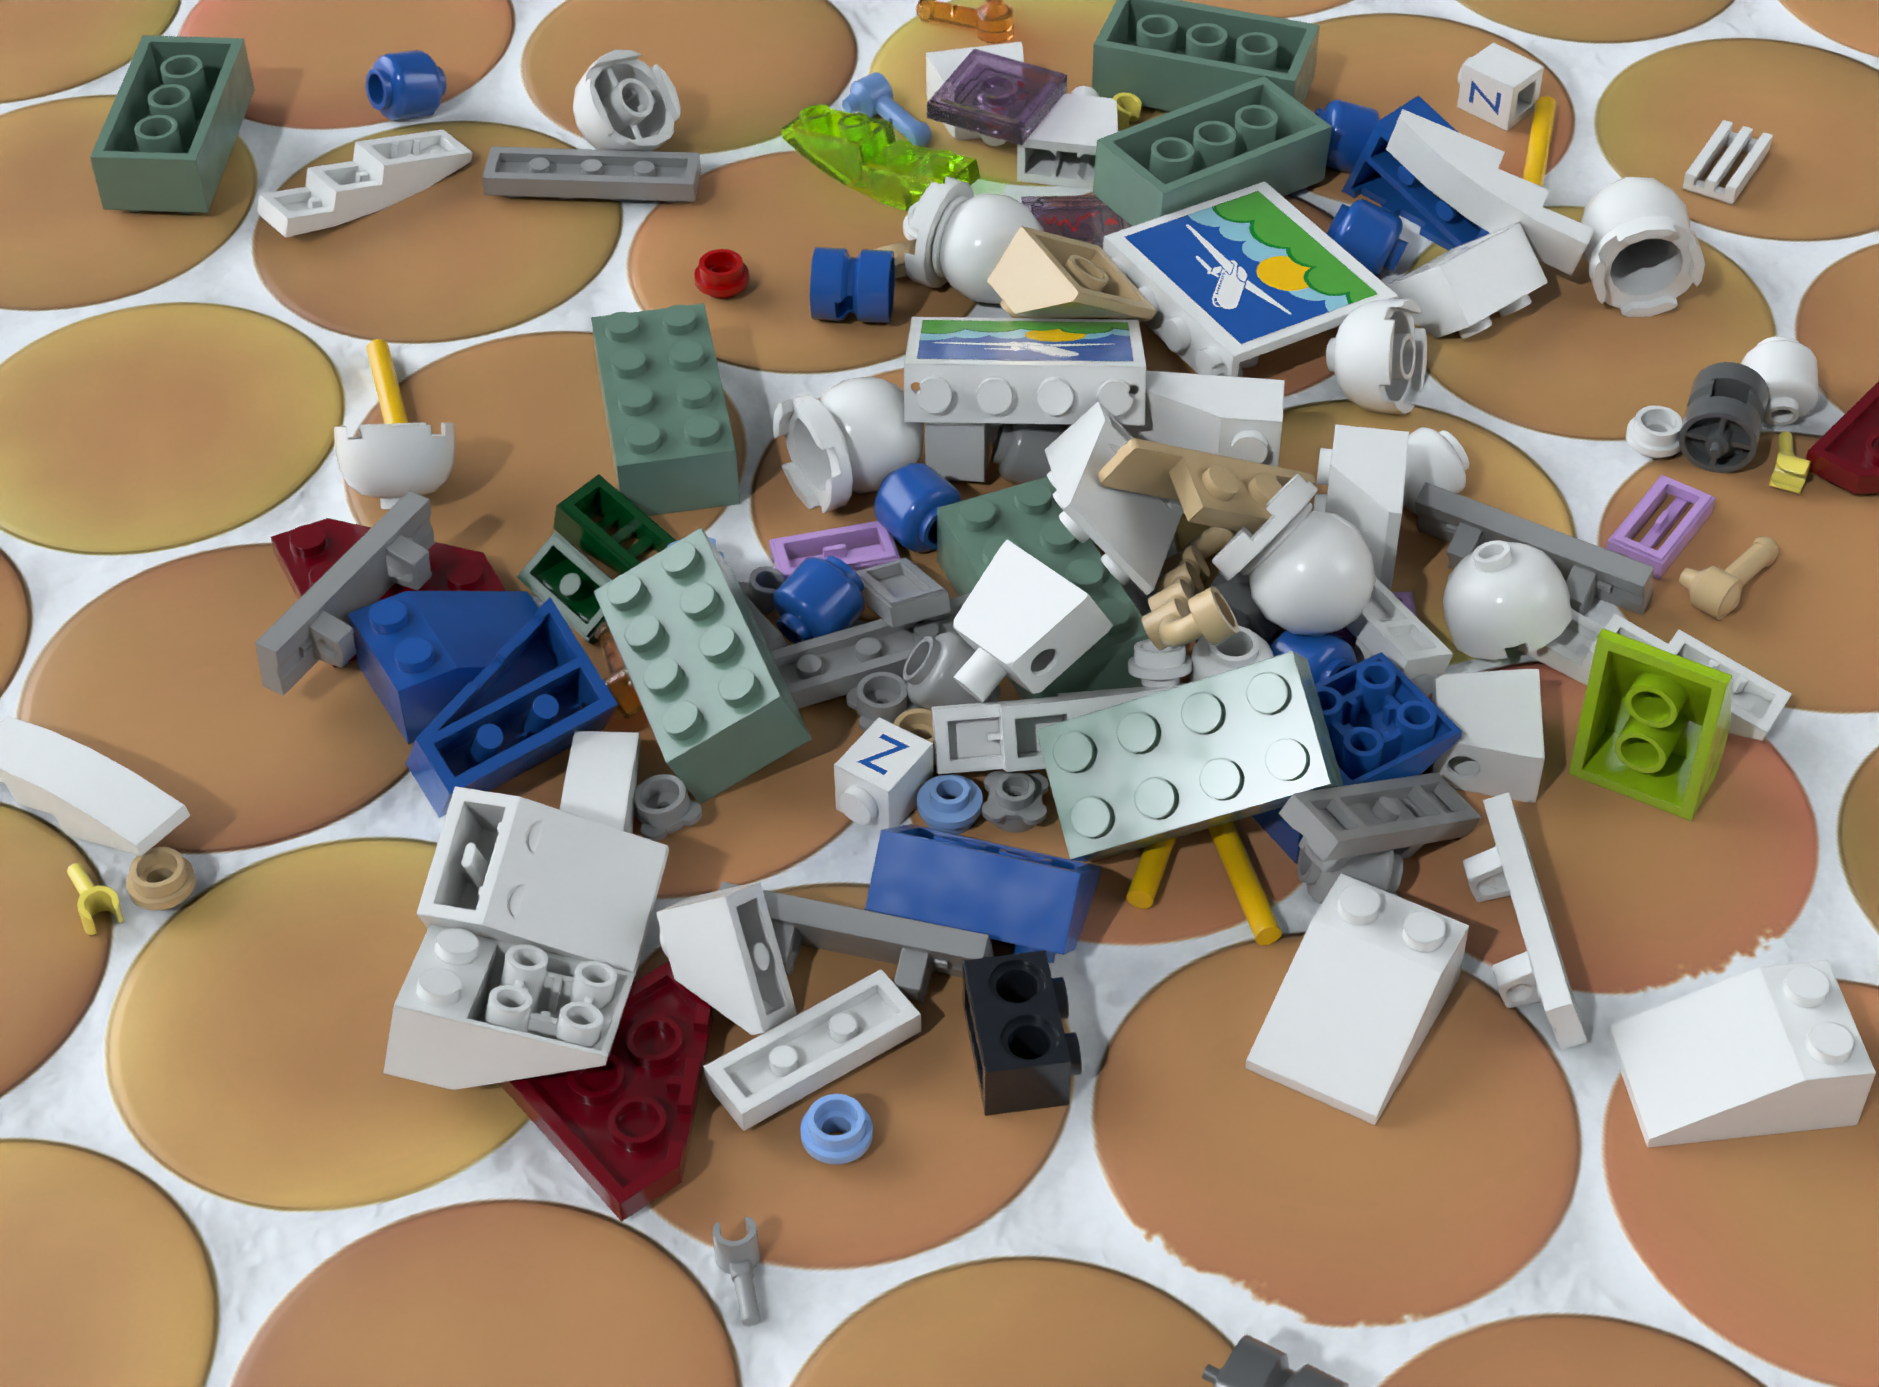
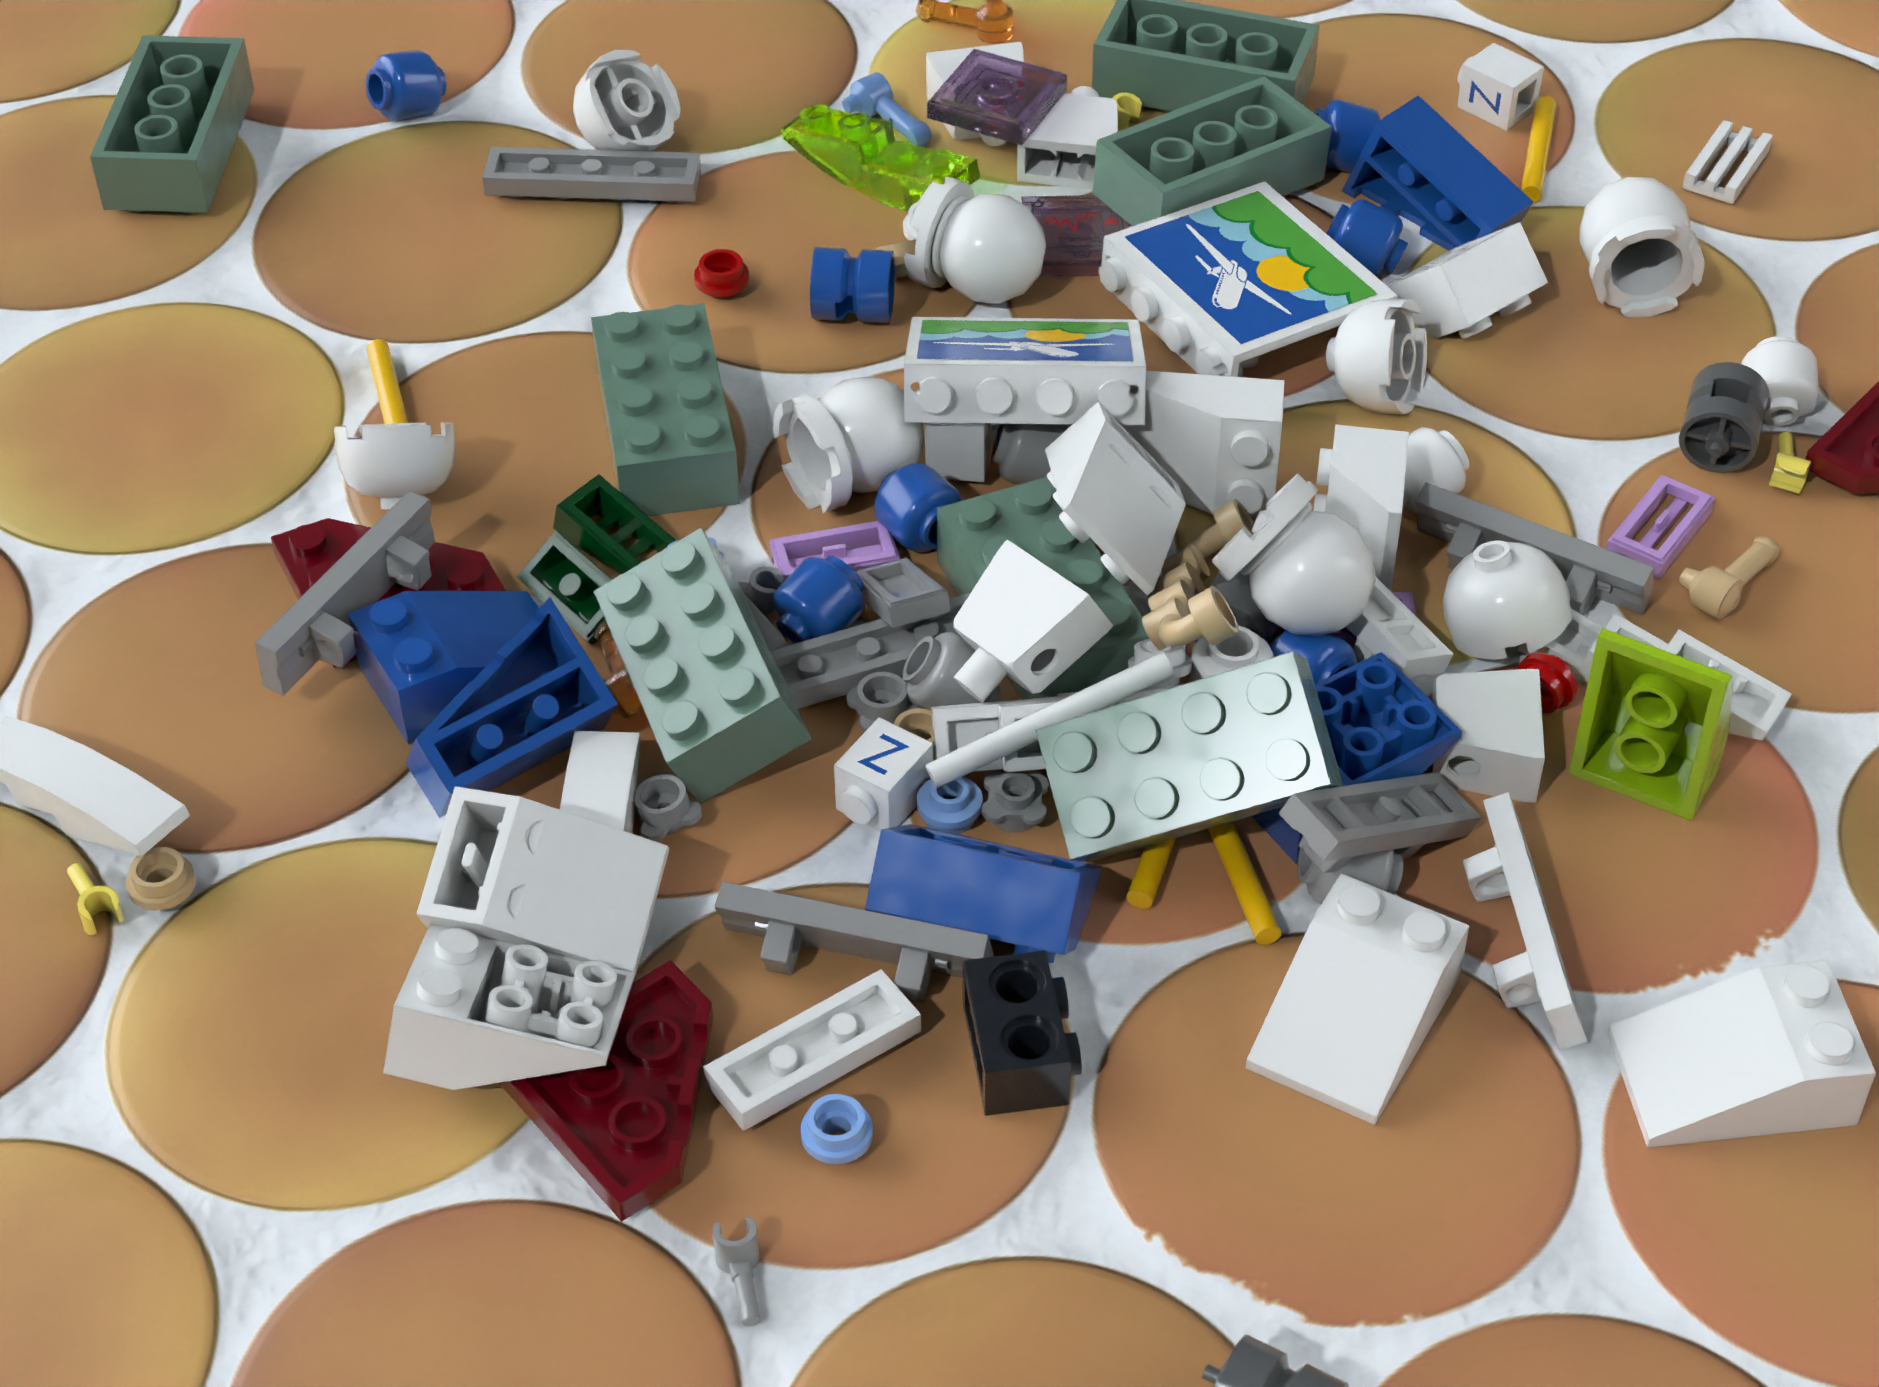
(378, 177): white slope -> none
(729, 955): white slope -> none
(1024, 730): none -> white bar
(1064, 280): tan slope -> none
(1209, 486): tan bracket -> none
(1469, 181): white slope -> none
(1556, 680): none -> red plate
(1655, 432): white plate -> none

